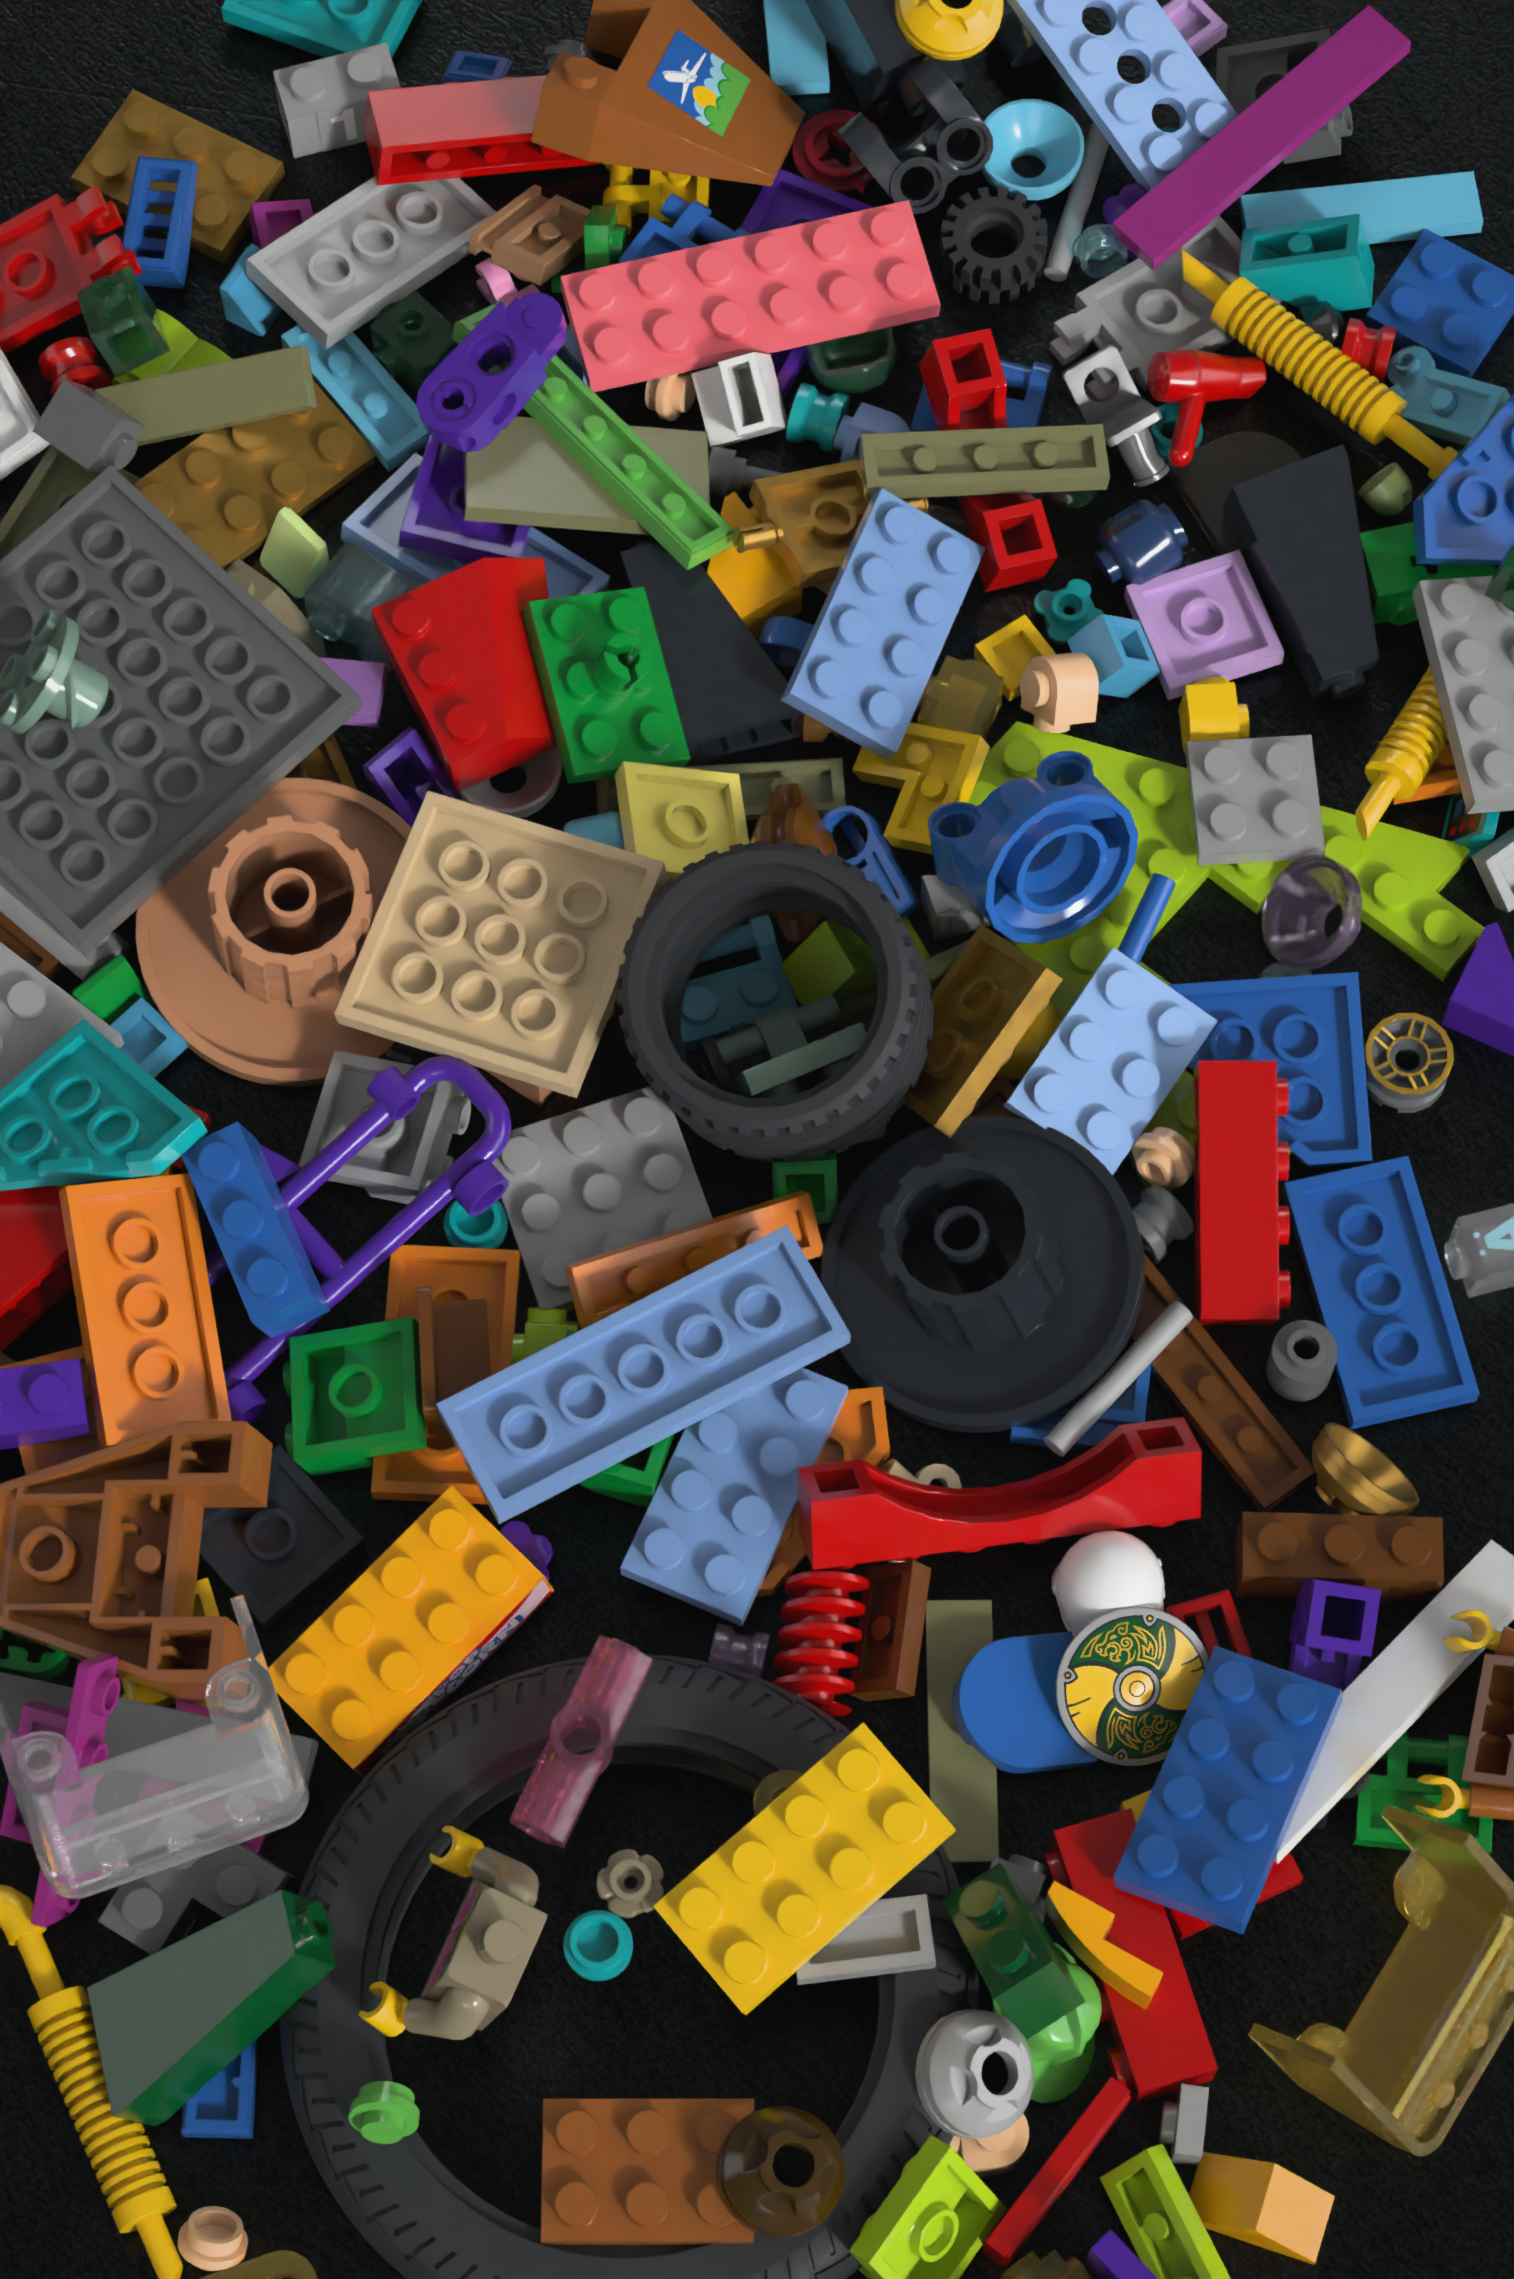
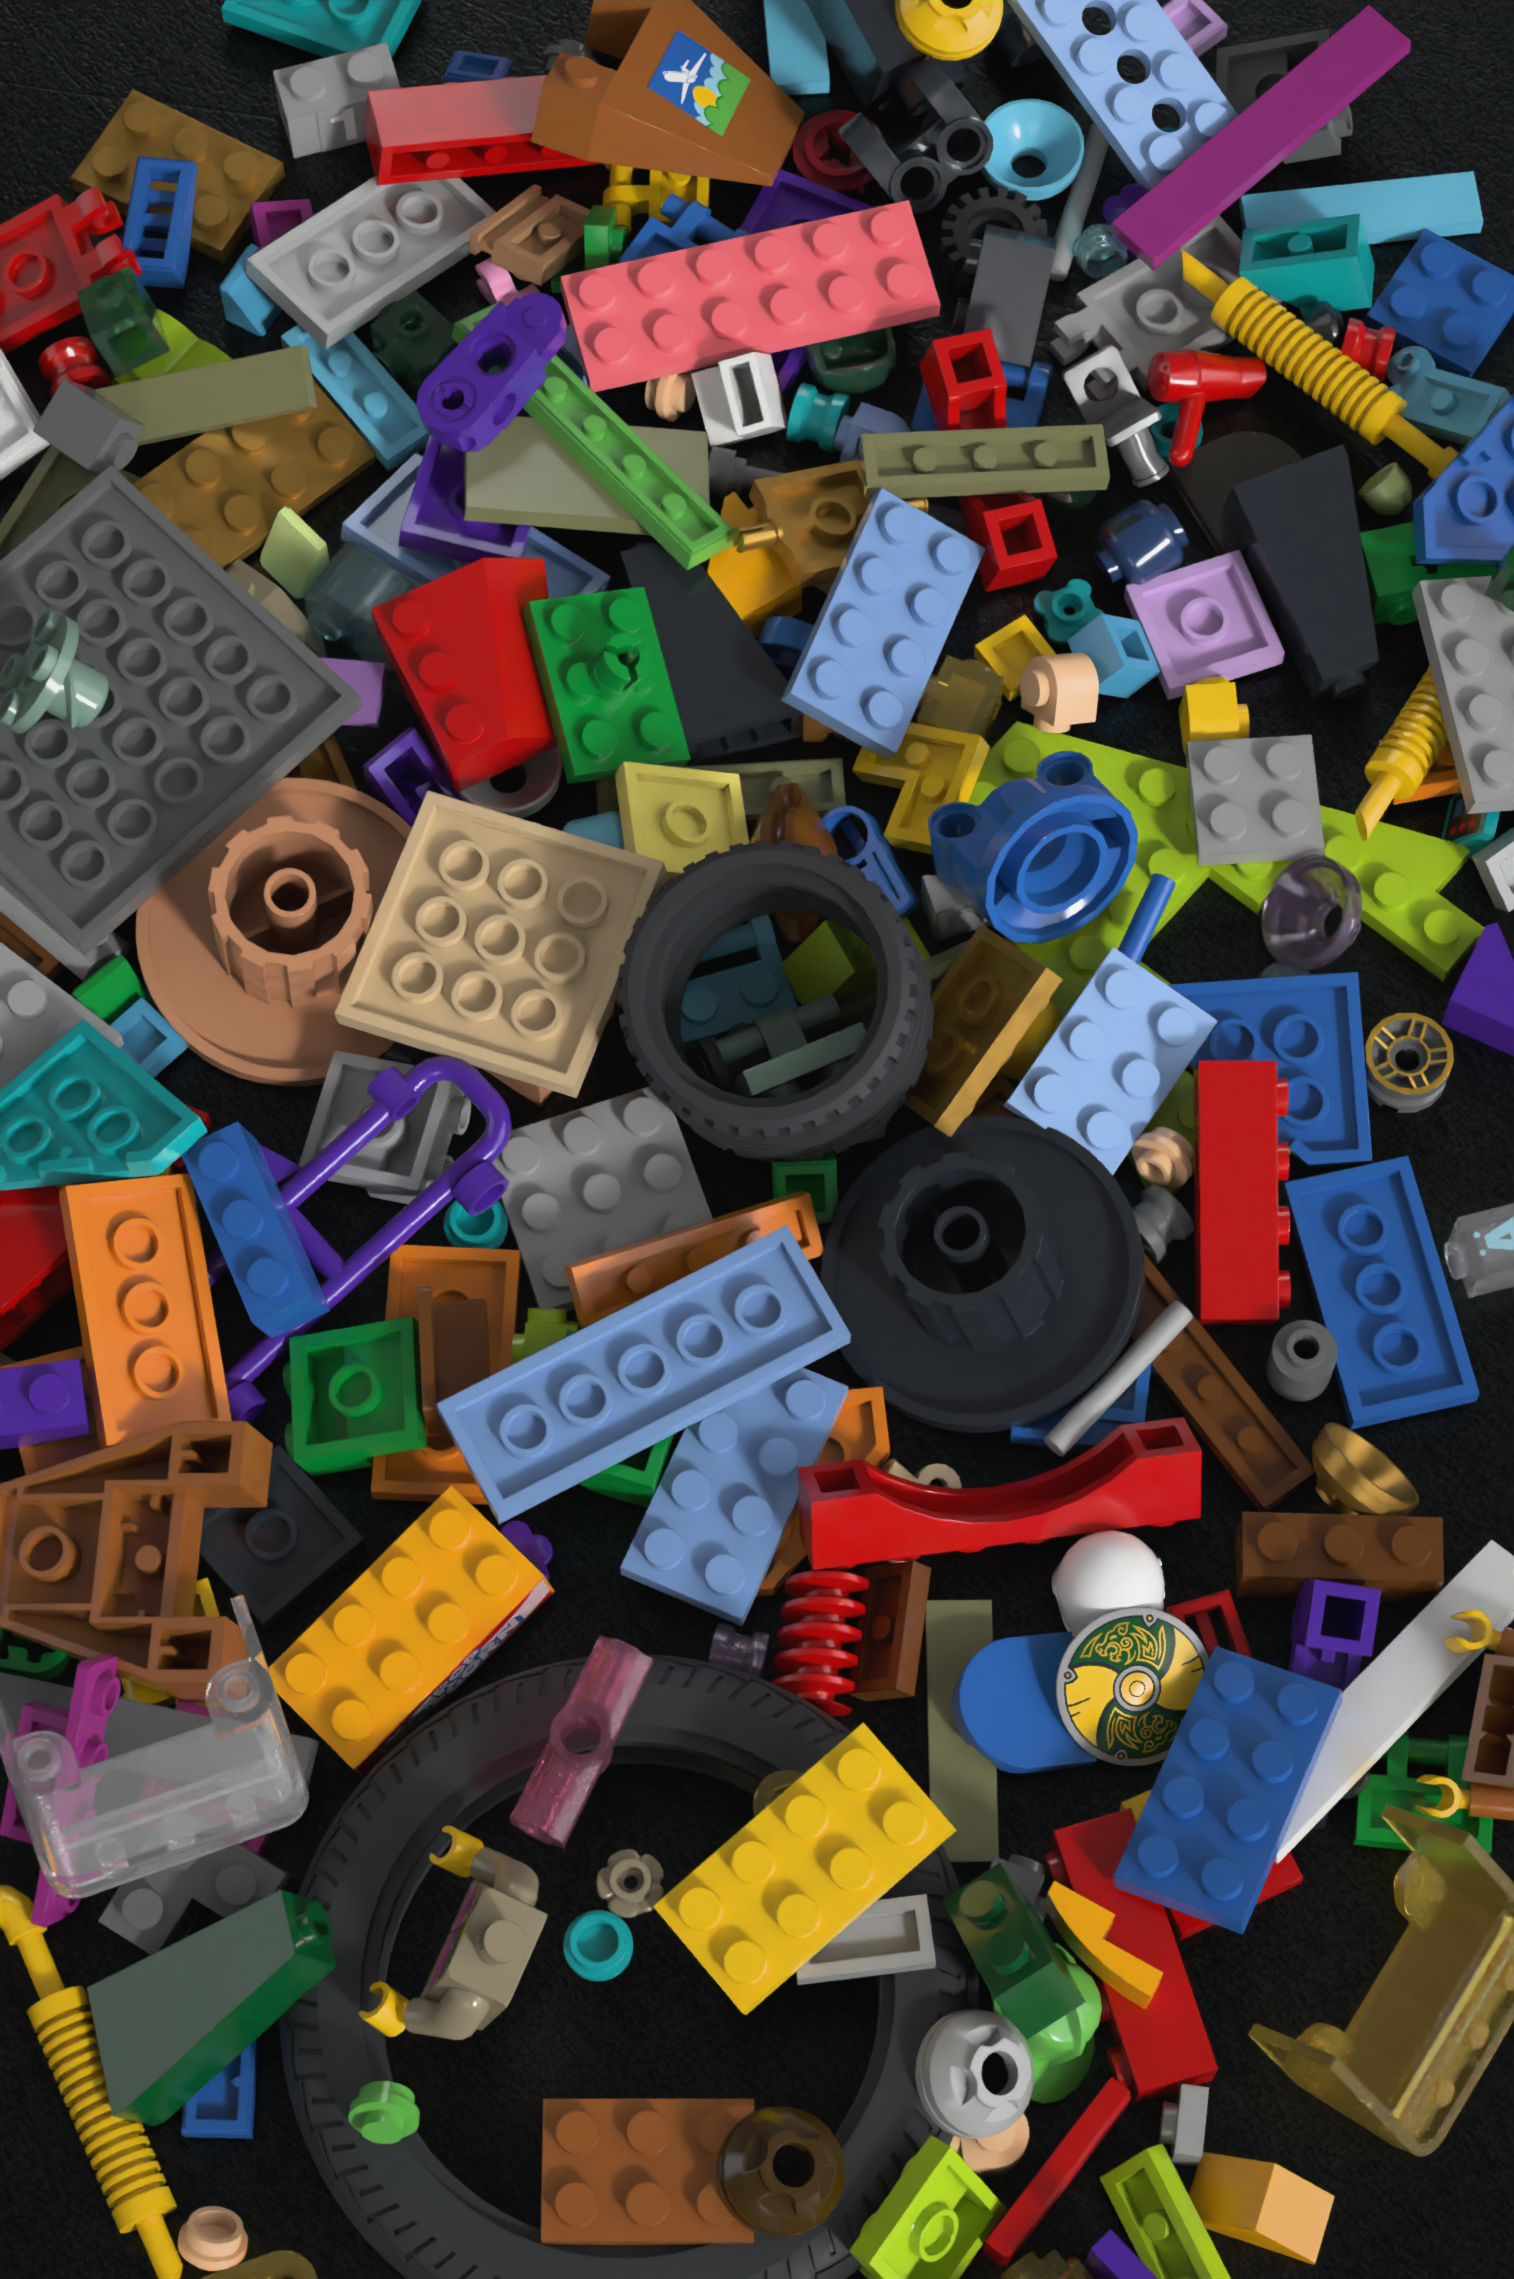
(1007, 290): none -> black brick

